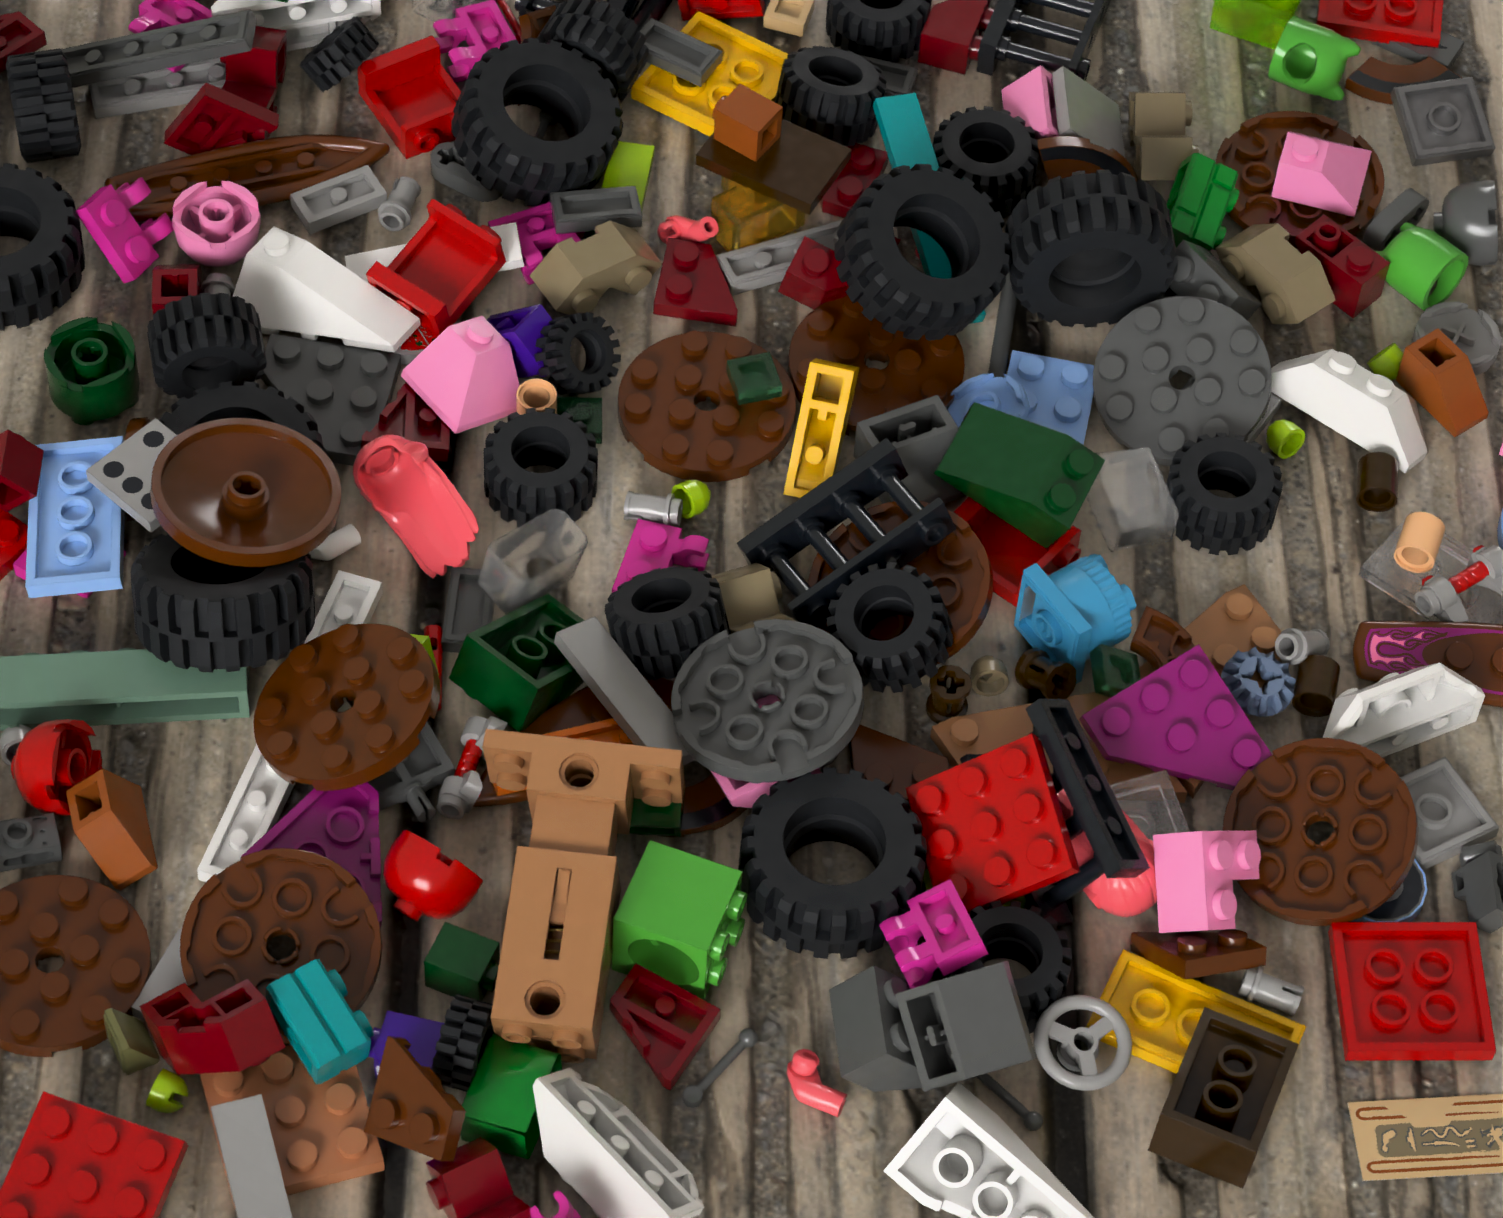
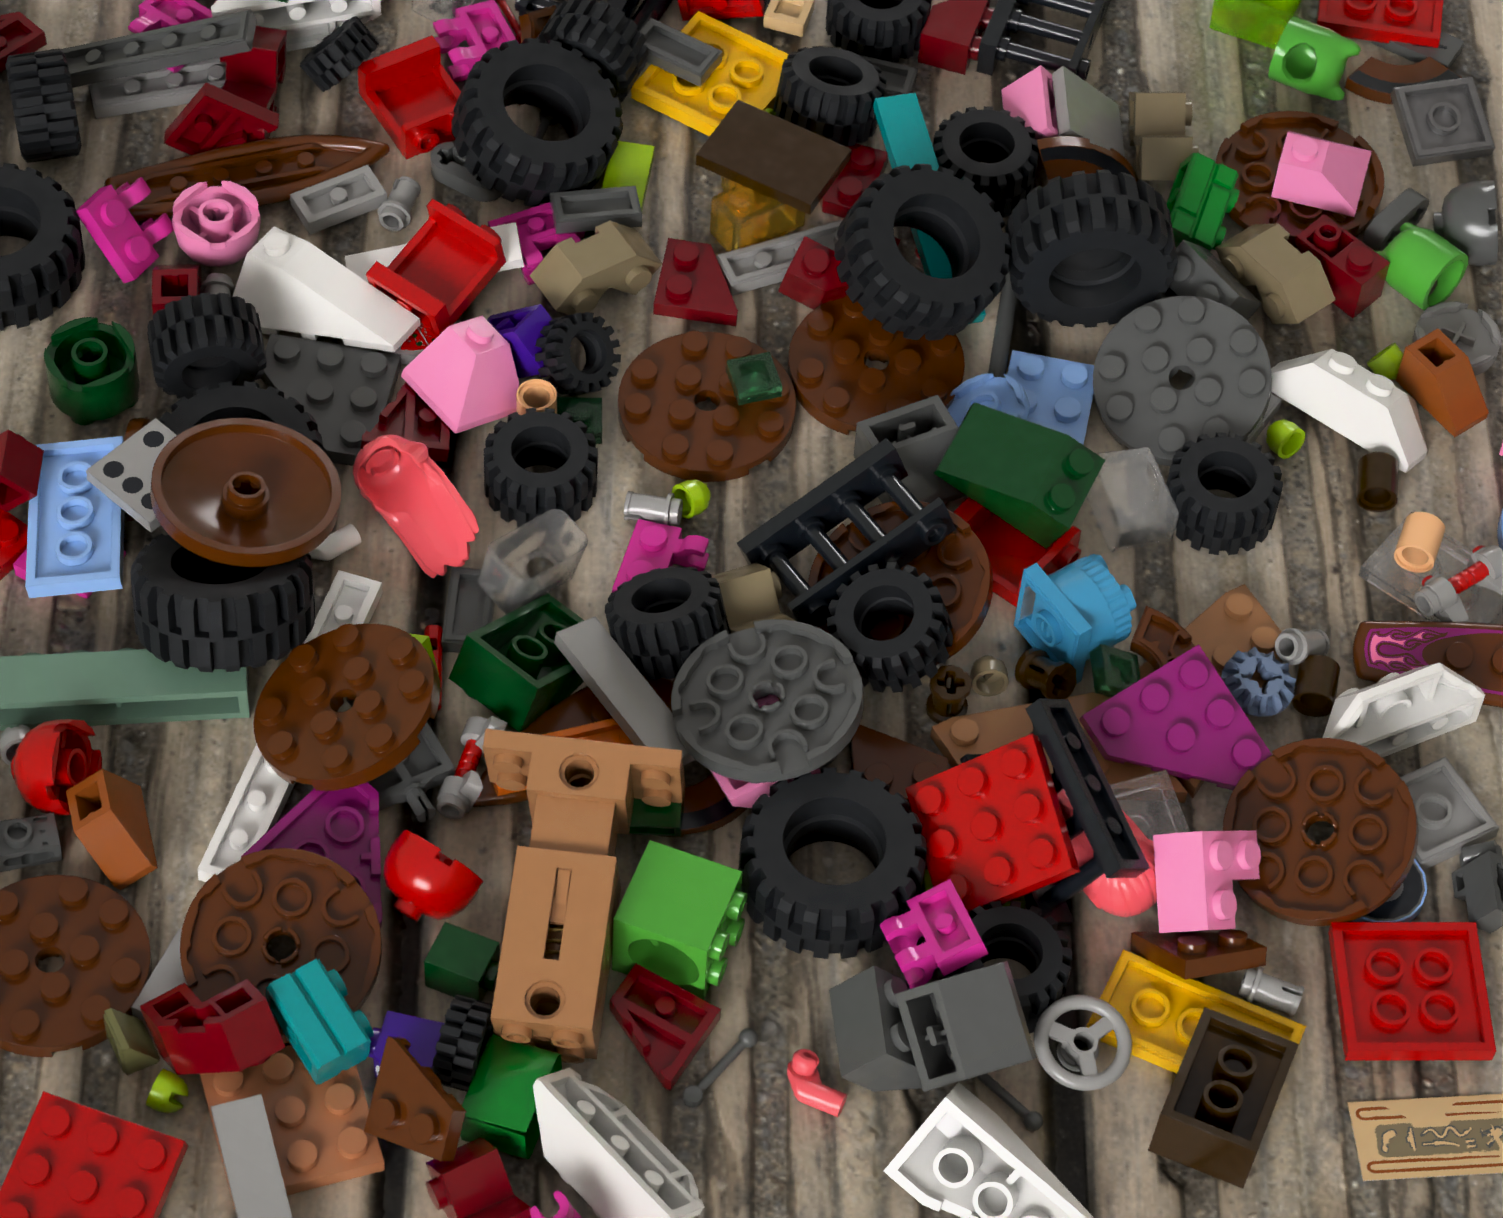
(687, 229): coral arm -> none
(747, 122): dark orange brick -> none
(820, 425): yellow slope -> none

